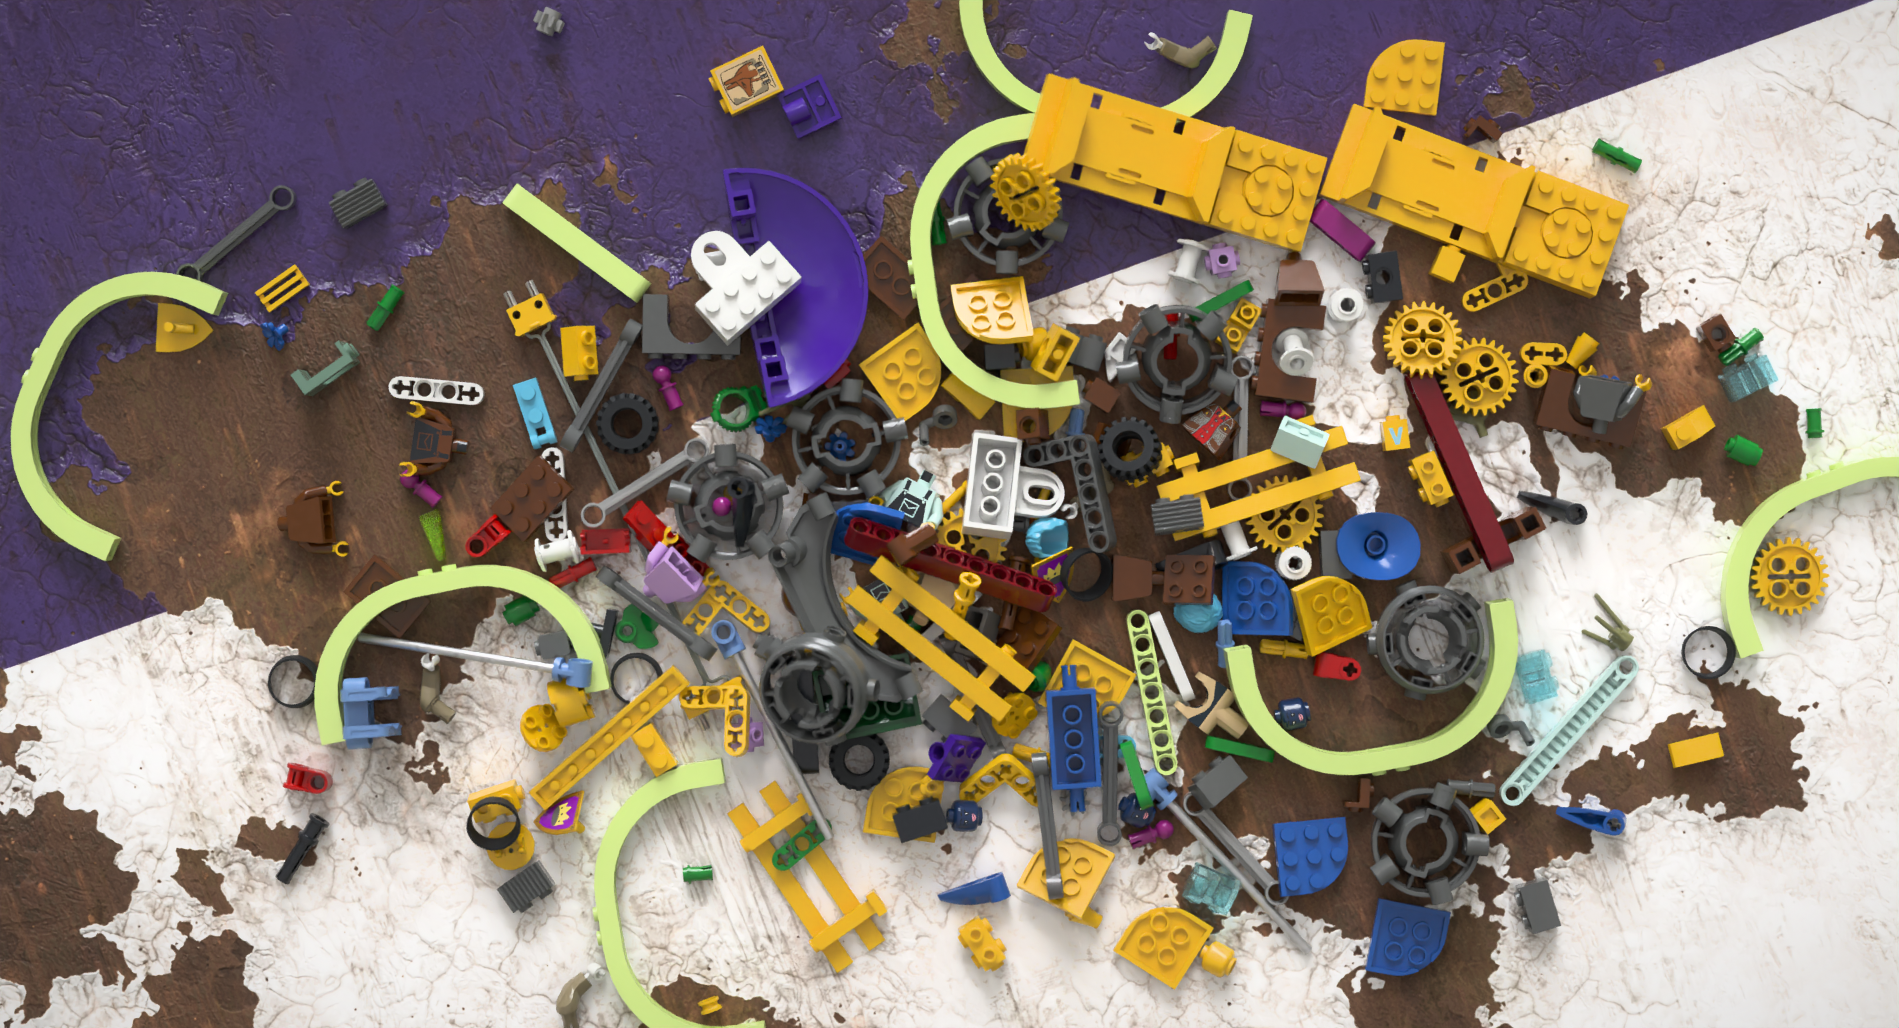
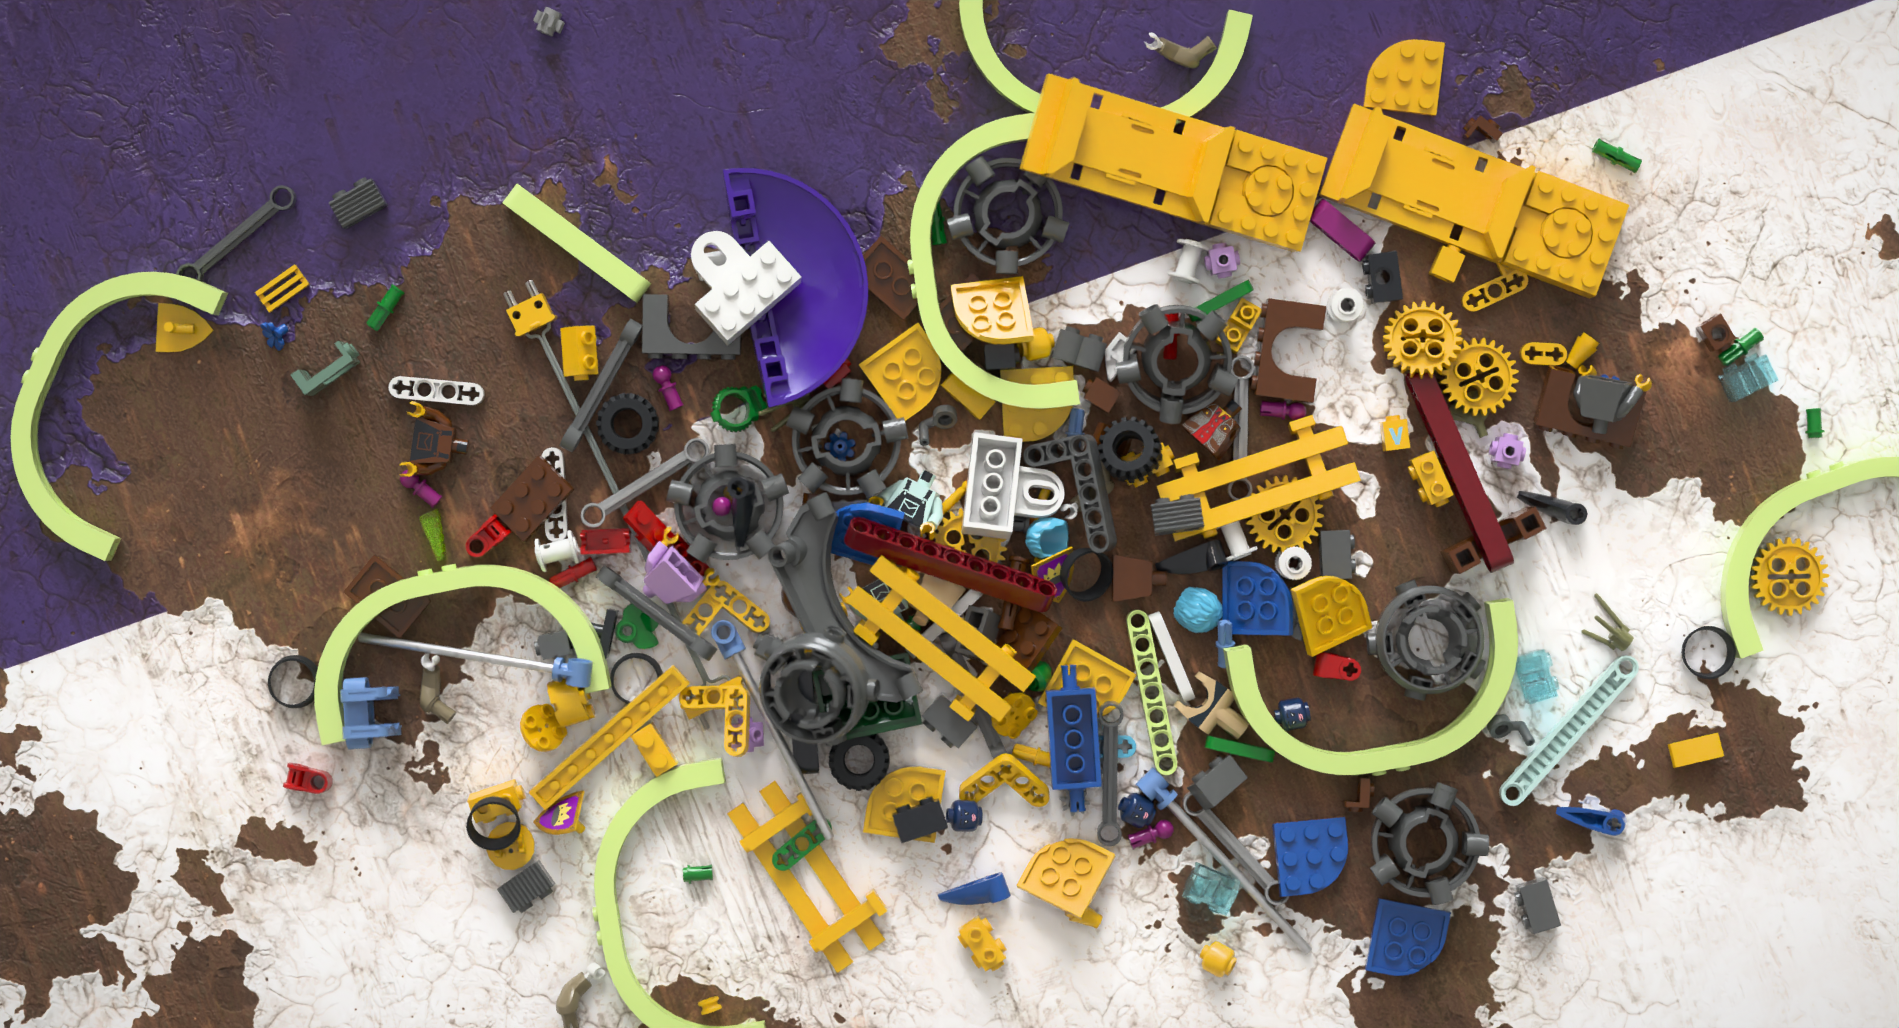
(307, 839): black pin -> none
(312, 520): reddish brown torso -> none
(520, 610): green brick -> none
(535, 412): medium azure plate -> none
(746, 81): brick -> none
(770, 428): blue plant -> none
(809, 106): dark purple plate -> none
(906, 547): reddish brown piece -> none
(926, 790): yellow plate -> none
(954, 757): dark purple plate -> none
(964, 596): yellow pin -> none
(1018, 175): yellow gear -> none
(1025, 418): reddish brown brick -> none
(1047, 825): dark grey piece -> none
(1055, 352): yellow brick -> none
(1136, 774): green beam -> none
(1164, 942): yellow plate -> none
(1189, 580): reddish brown plate -> none
(1283, 648): yellow axle -> none
(1292, 345): white hose -> none
(1298, 282): torso -> none
(1299, 442): light aqua panel -> none
(1378, 546): blue hat -> none
(1472, 788): dark grey axle -> none
(1487, 815): yellow brick -> none
(1498, 453): none -> lavender brick
(1541, 375): yellow cone -> none
(1688, 428): yellow slope -> none
(1743, 450): green brick -> none

